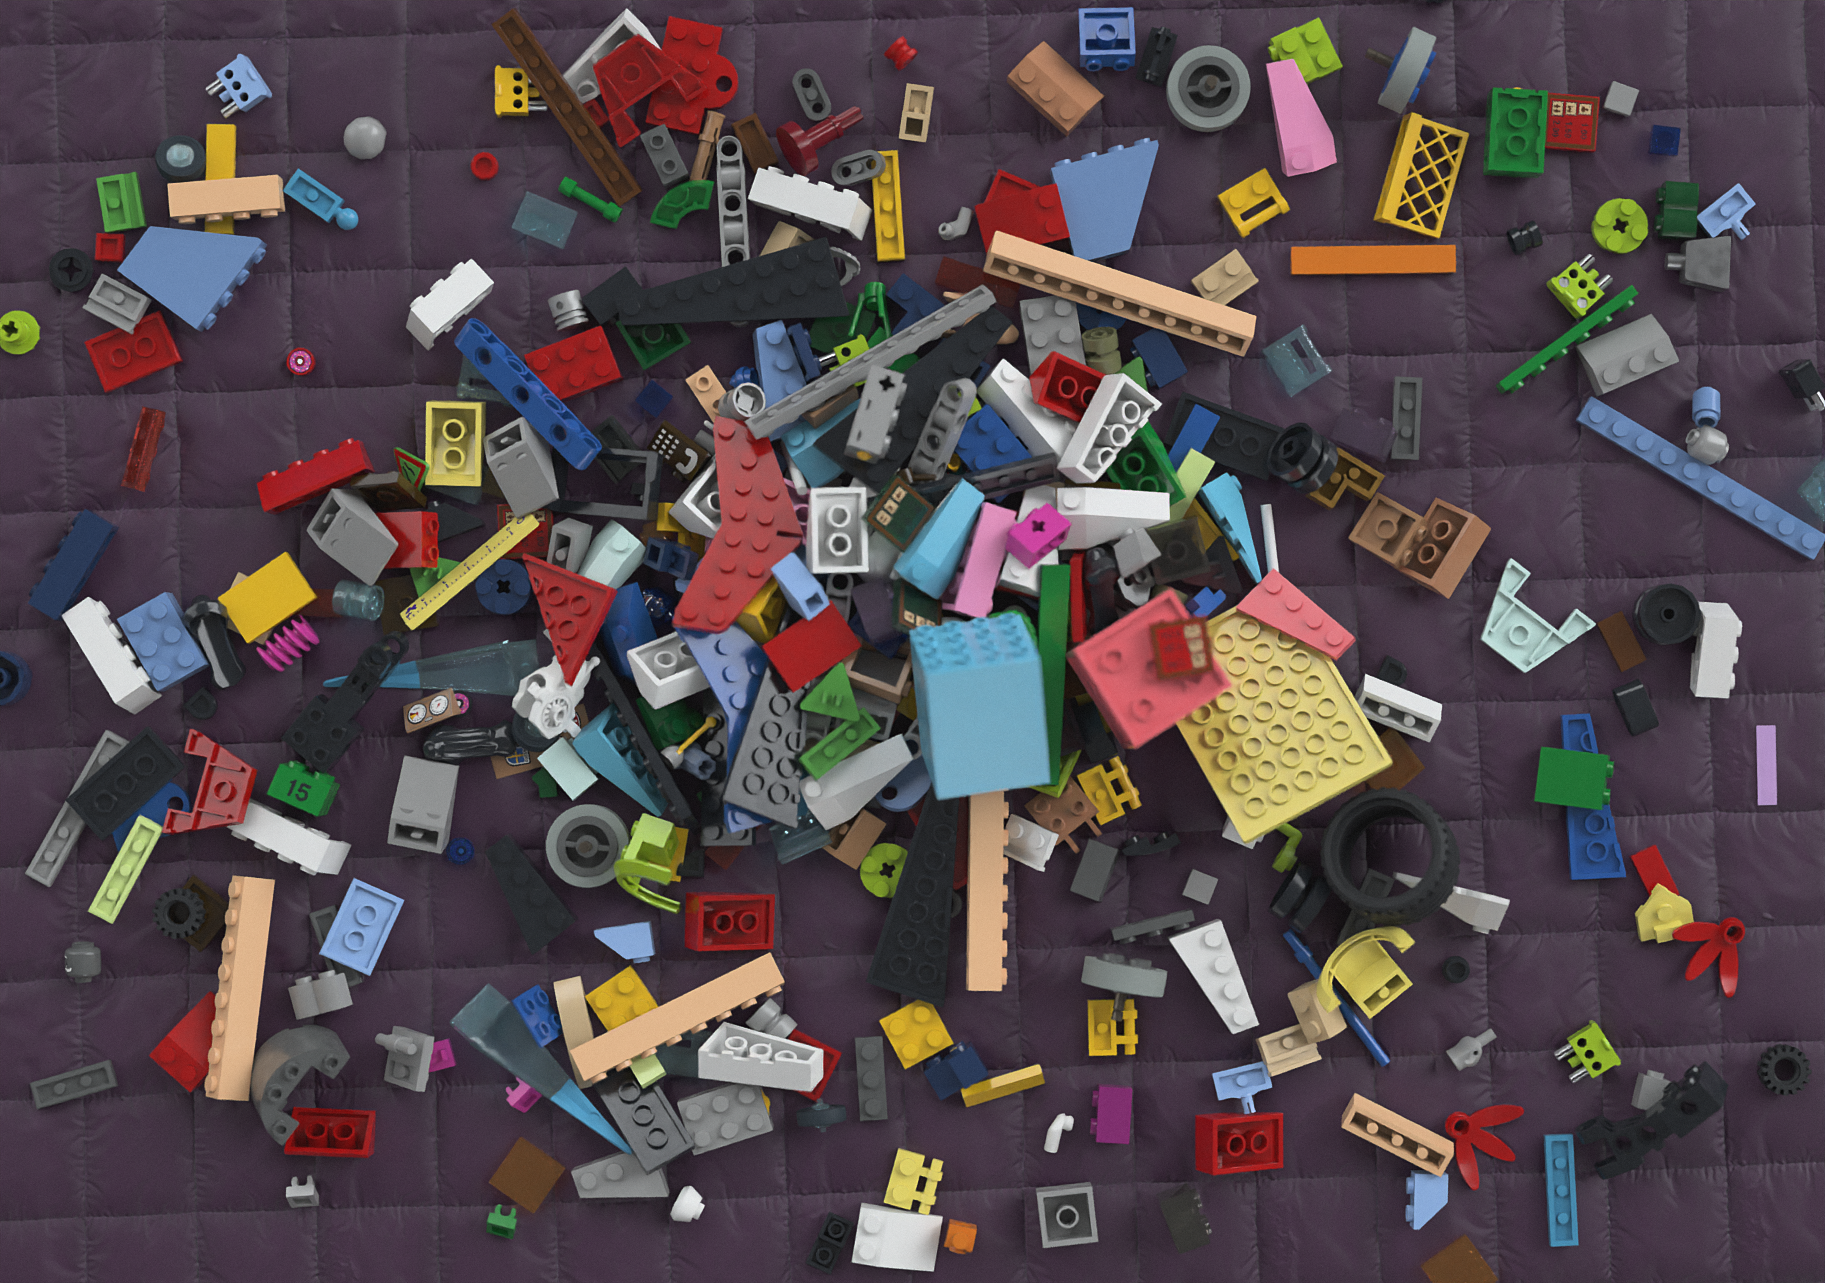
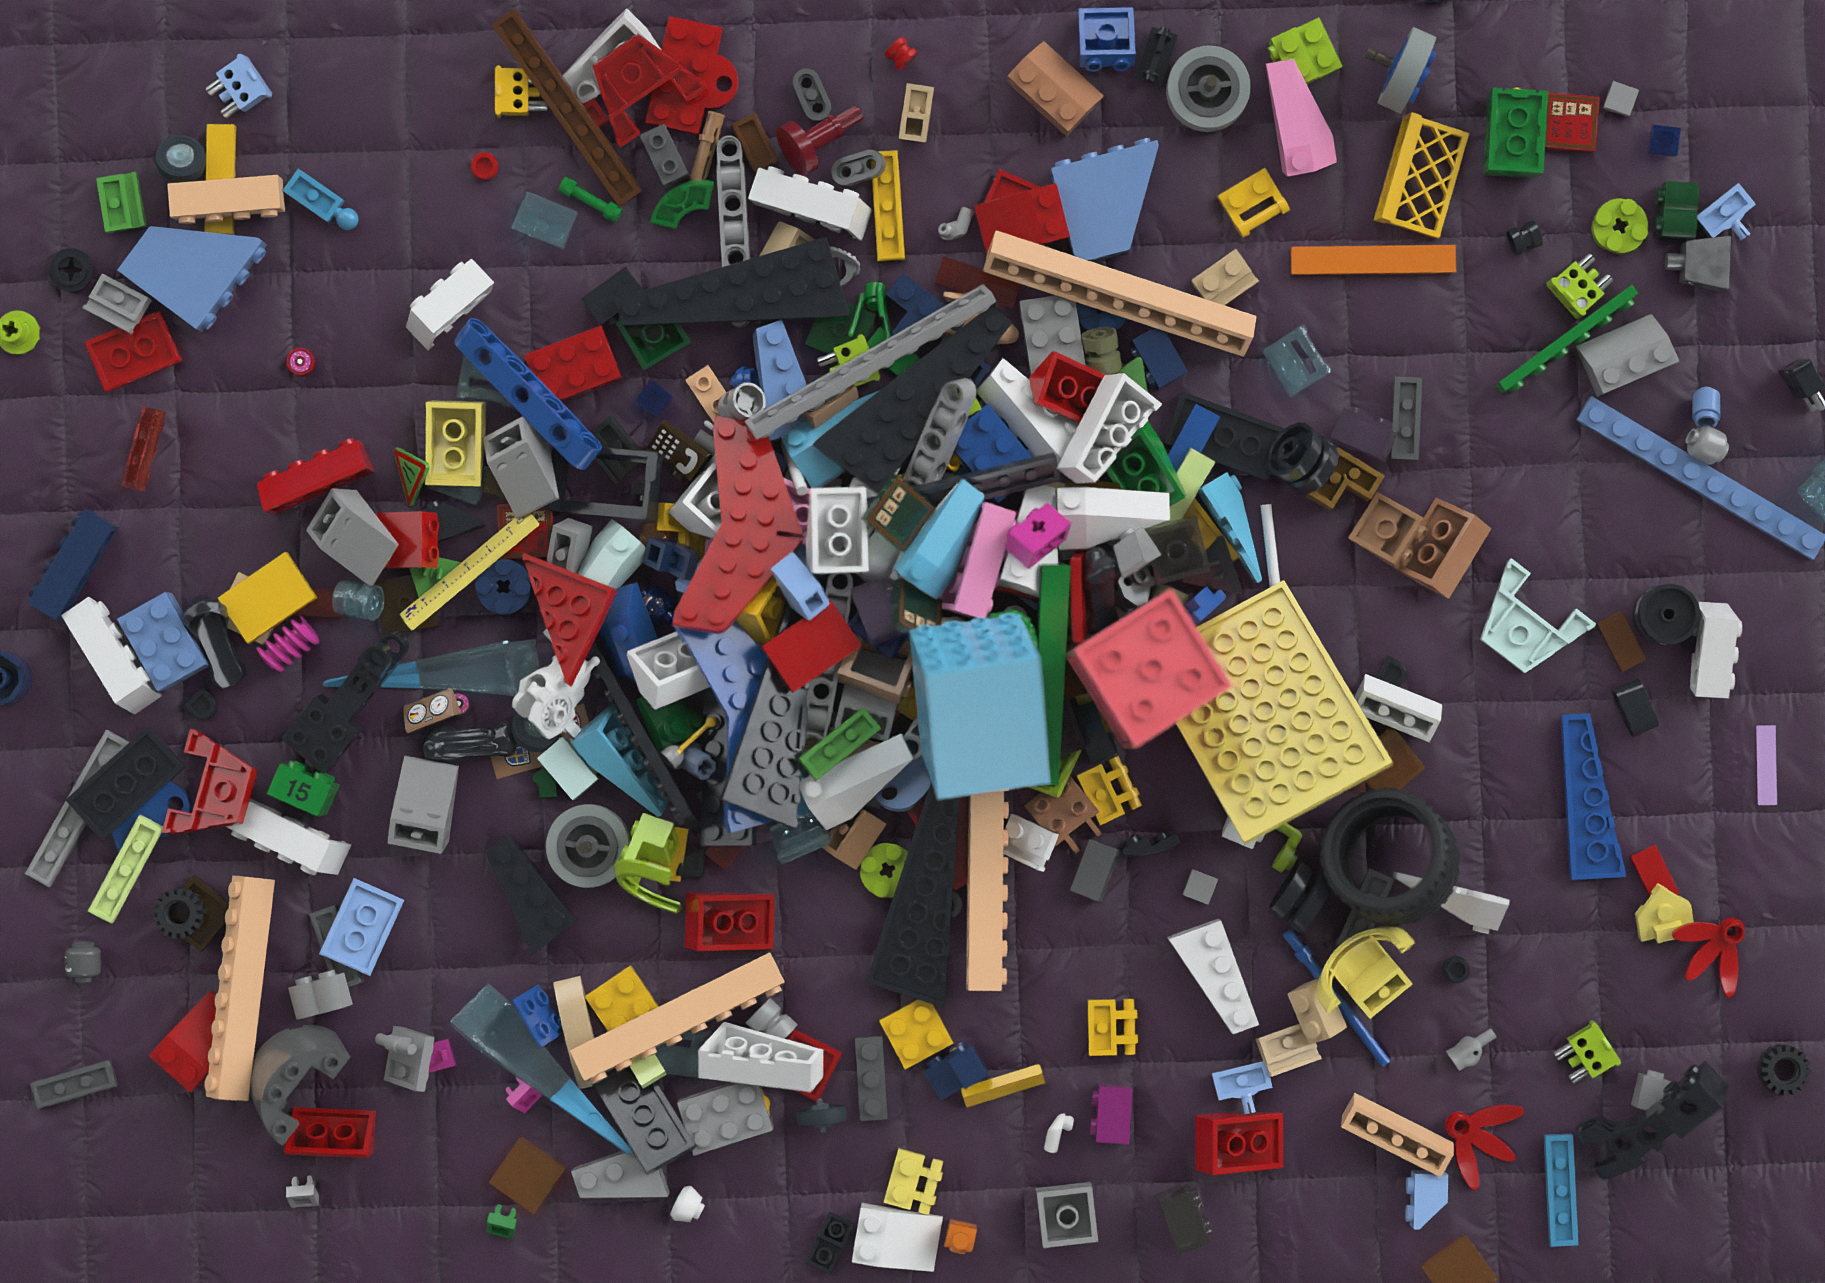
(110, 247): red tile -> none
(364, 137): light grey hair -> none
(388, 491): dark brown plate -> none
(460, 850): clear blue tile -> none
(568, 310): light grey piece -> none
(629, 940): light blue slope -> none
(807, 361): dark blue plate -> none
(833, 696): bright green piece -> none
(875, 415): light grey piece -> none
(908, 477): dark brown hand -> none
(1123, 978): light grey wheel -> none
(1152, 926): dark grey plate -> none
(1181, 648): tile -> none
(1290, 611): coral wing -> none
(1573, 778): green panel -> none

